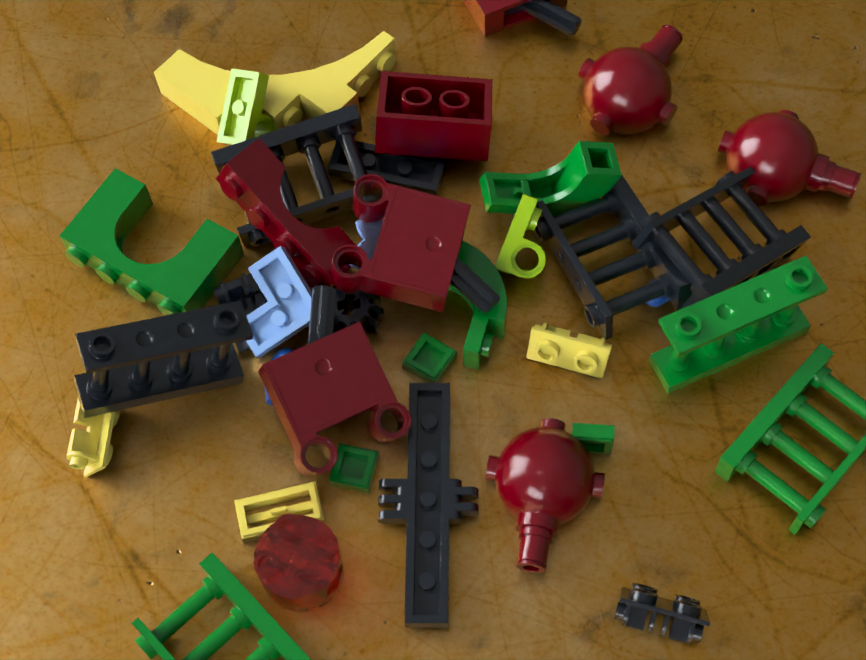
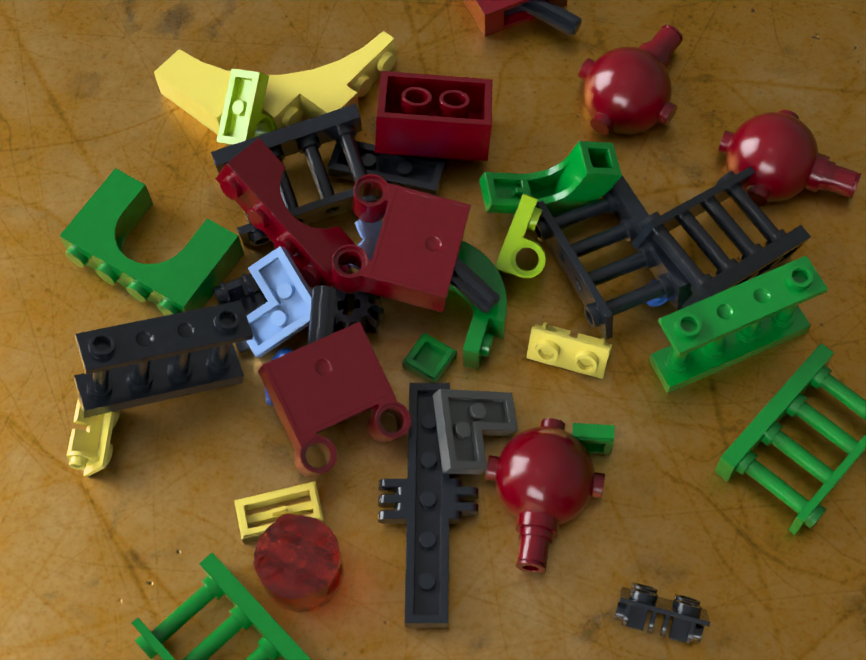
(354, 468): green tile -> none
(463, 421): none -> dark grey plate

